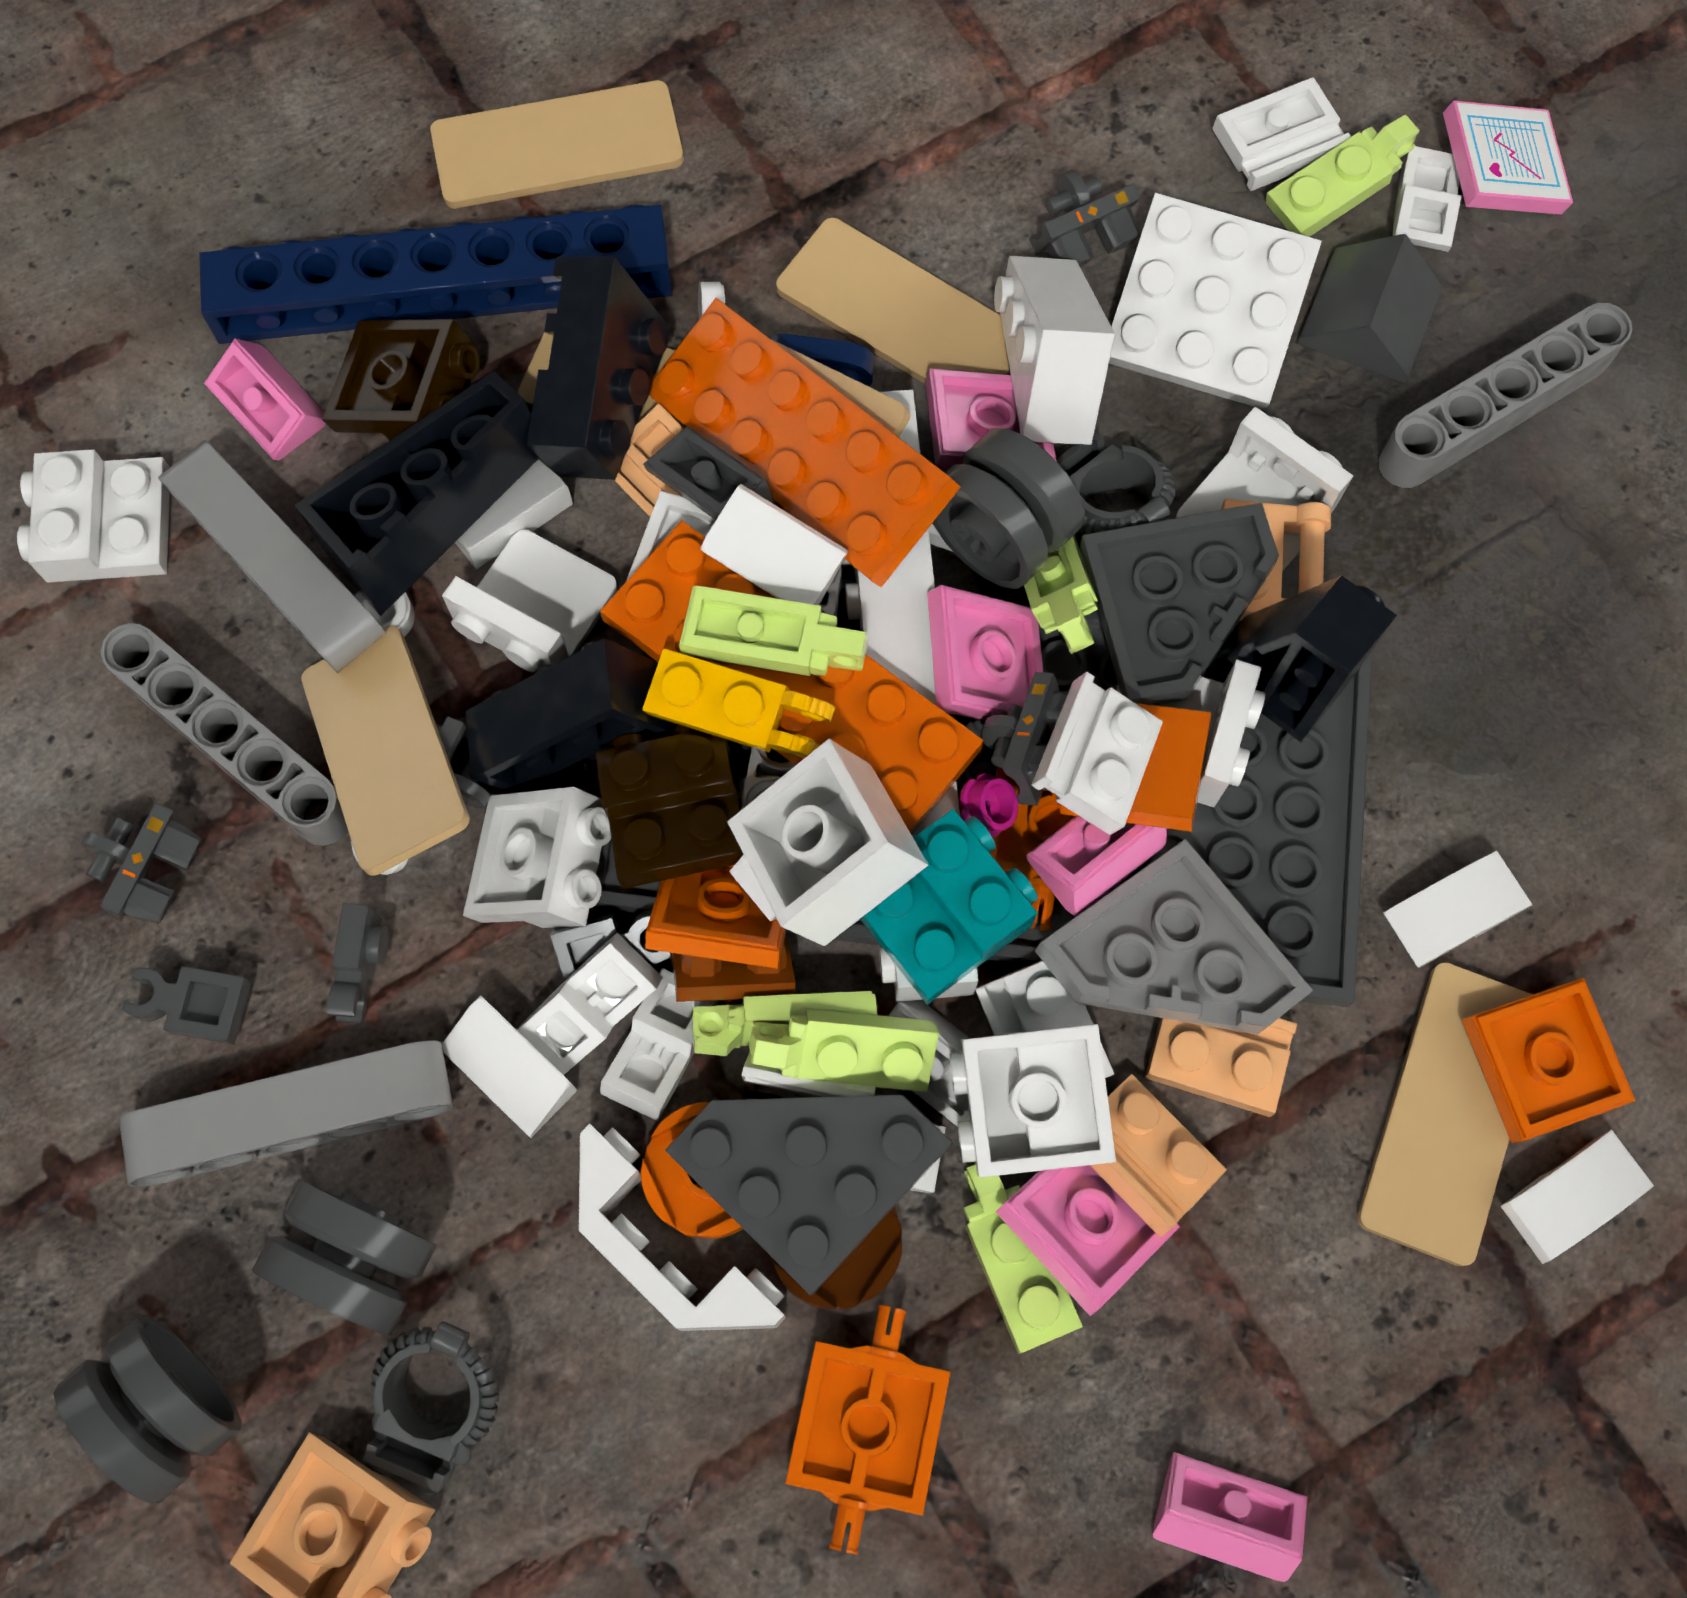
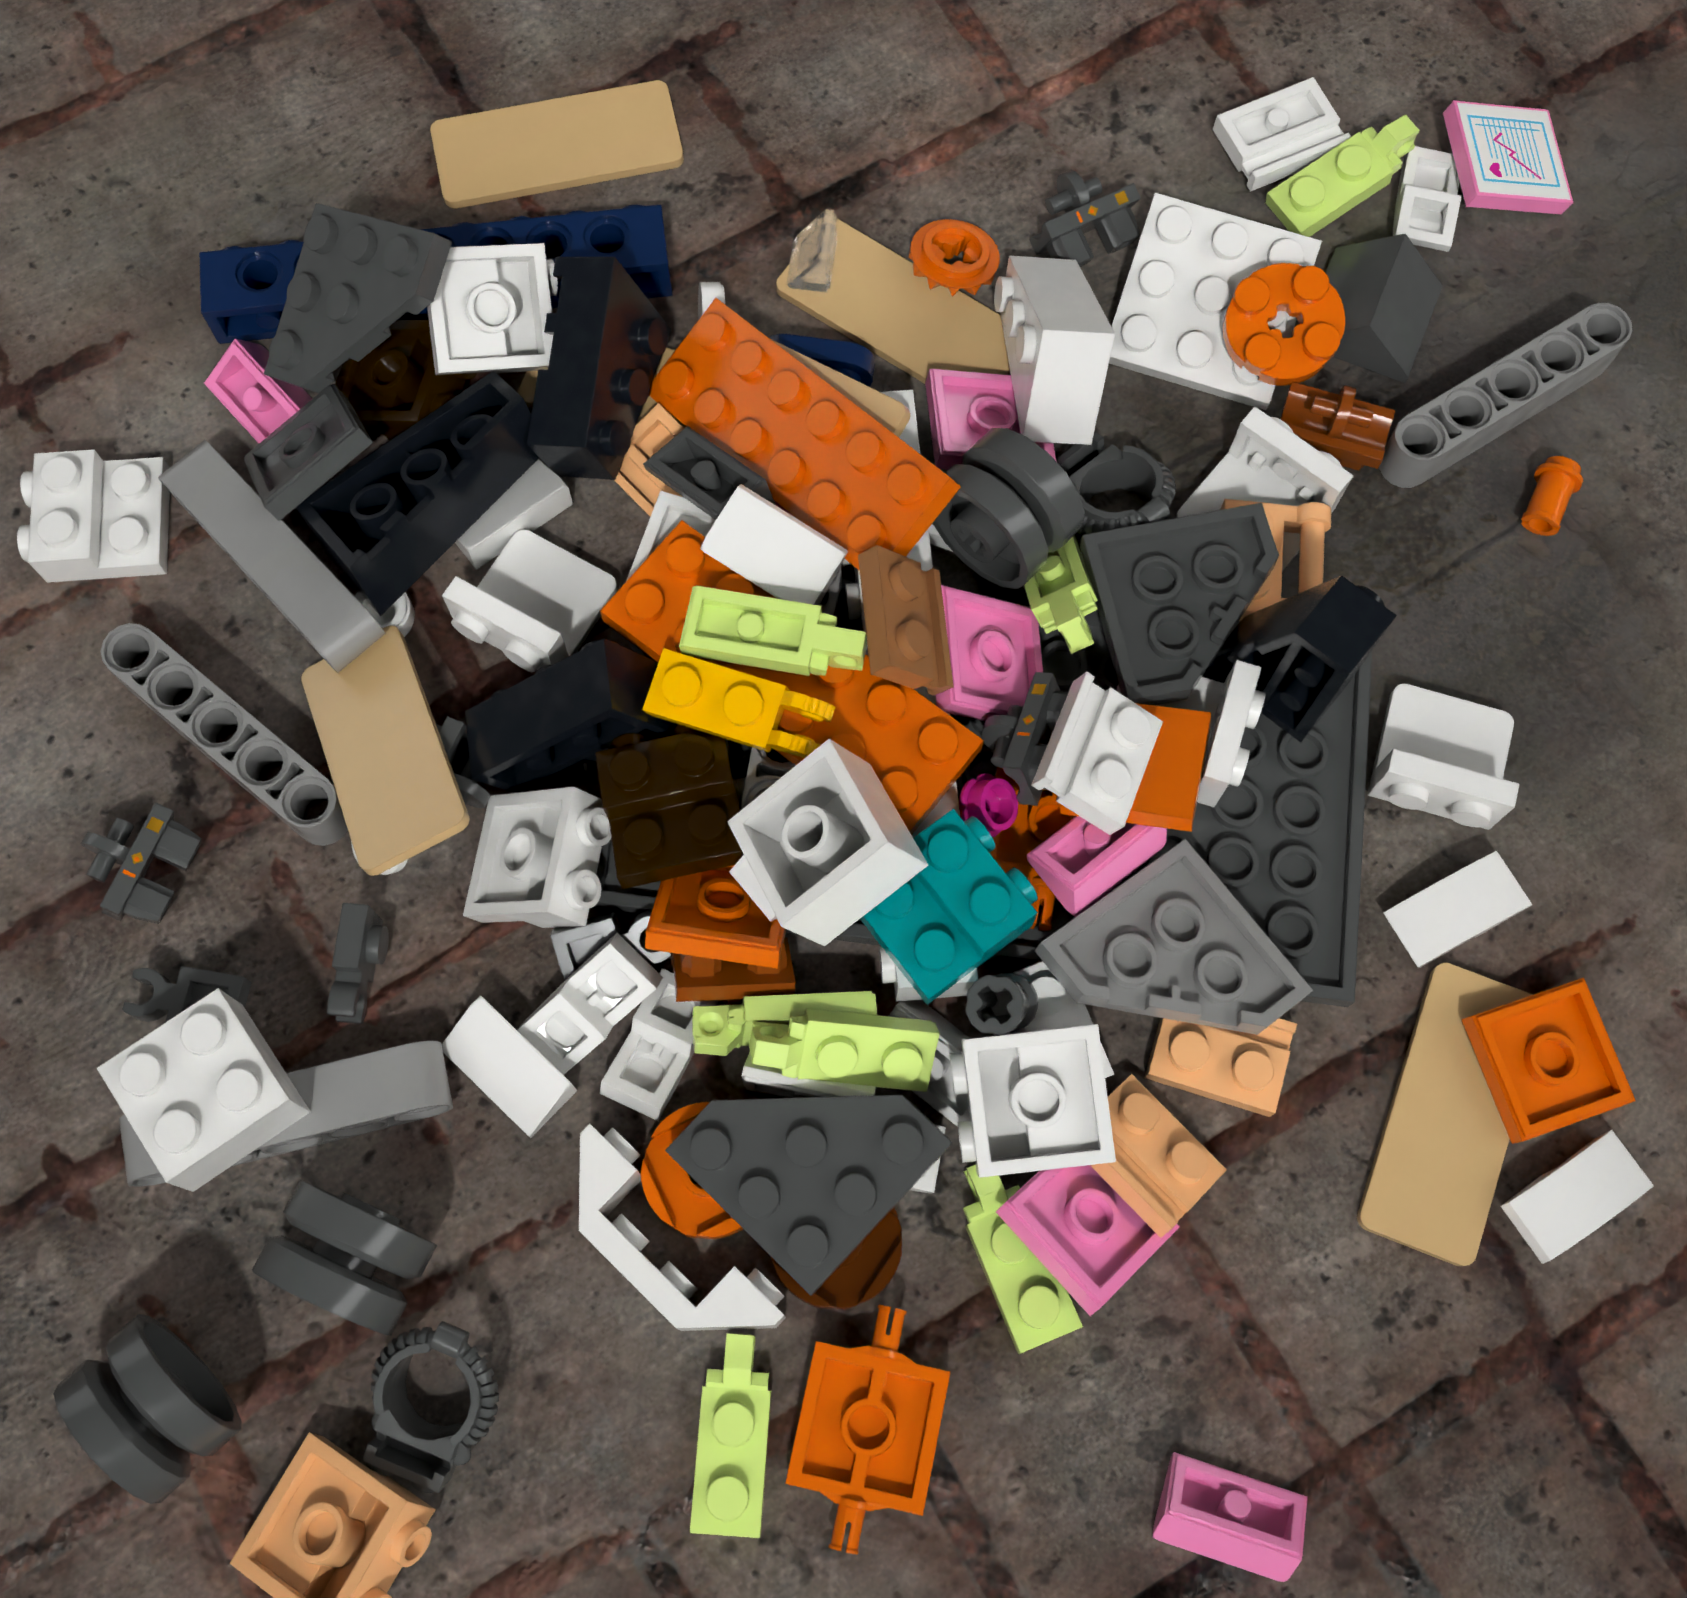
(203, 1091): none -> white brick
(306, 451): none -> dark grey plate
(348, 290): none -> dark grey plate
(493, 310): none -> white plate
(732, 1445): none -> yellowish green hinge
(814, 254): none -> clear slope
(904, 621): none -> medium nougat plate
(948, 239): none -> orange gear
(982, 999): none -> dark grey bush
(1303, 295): none -> orange plate
(1339, 424): none -> dark orange hips
(1444, 757): none -> white bracket
(1554, 487): none -> orange pin

